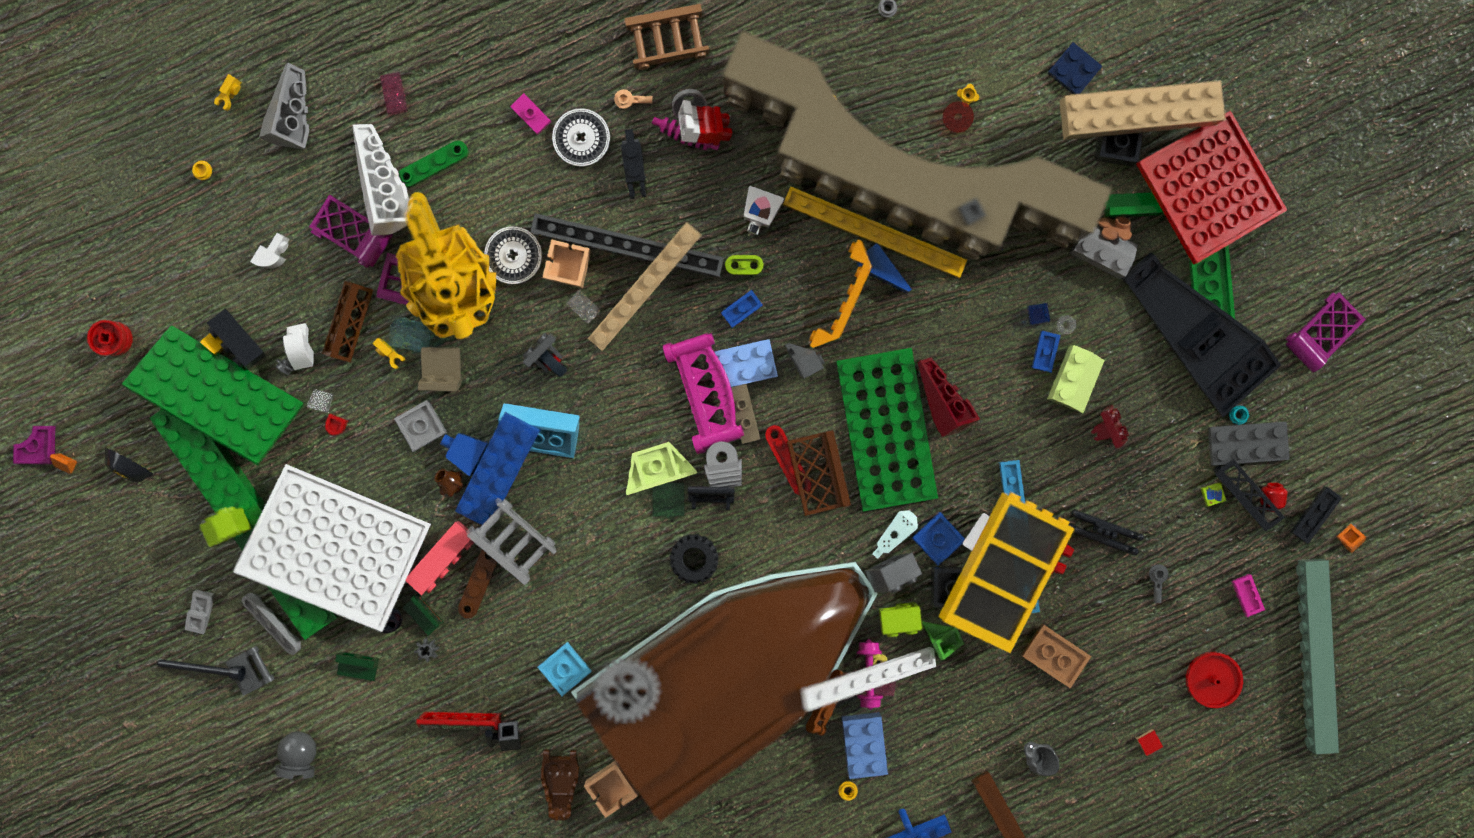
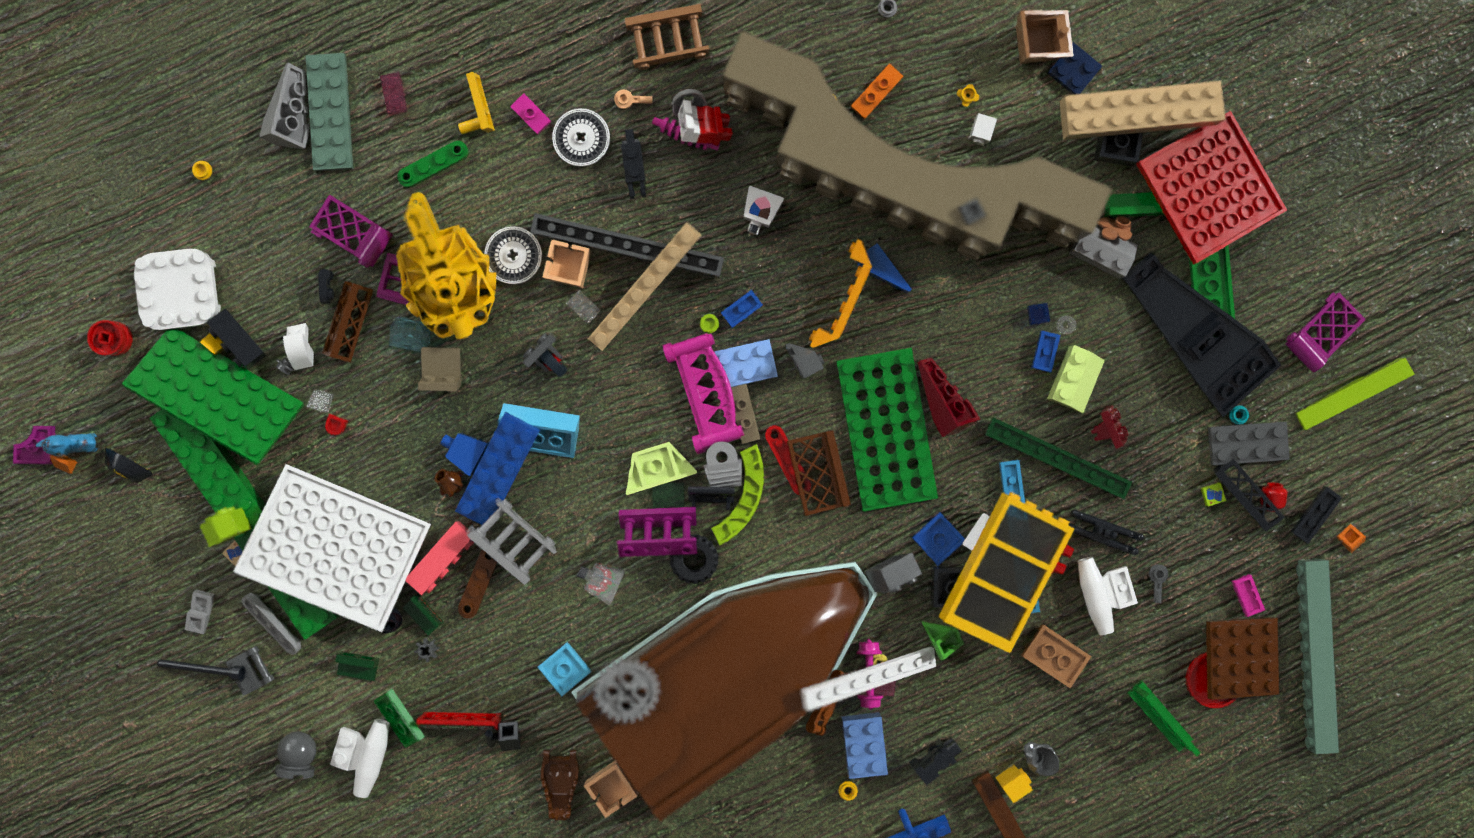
(63, 445): none -> dark azure animal
(176, 289): none -> white plate
(229, 88): yellow plate -> none
(233, 553): none -> tile
(270, 256): white brick -> none
(326, 293): none -> black plate
(329, 112): none -> sand green plate
(362, 755): none -> white plate
(382, 189): white wedge -> none
(385, 349): yellow plate -> none
(399, 718): none -> green tile
(420, 425): light grey tile -> none
(484, 119): none -> yellow piece
(602, 581): none -> clear torso
(657, 518): none -> magenta fence
(709, 323): none -> lime tile
(744, 264): lime plate -> none
(749, 499): none -> lime tile
(875, 232): yellow plate -> none
(877, 91): none -> orange plate
(899, 619): lime brick -> none
(902, 529): light aqua piece -> none
(937, 759): none -> black hips
(961, 108): clear red piece -> none
(982, 129): none -> white brick
(1015, 783): none -> yellow brick
(1043, 36): none -> medium nougat piece
(1058, 458): none -> dark green plate
(1105, 592): none -> white plate
(1149, 742): red tile -> none
(1162, 718): none -> green fence
(1242, 658): none -> reddish brown plate
(1355, 393): none -> lime slope

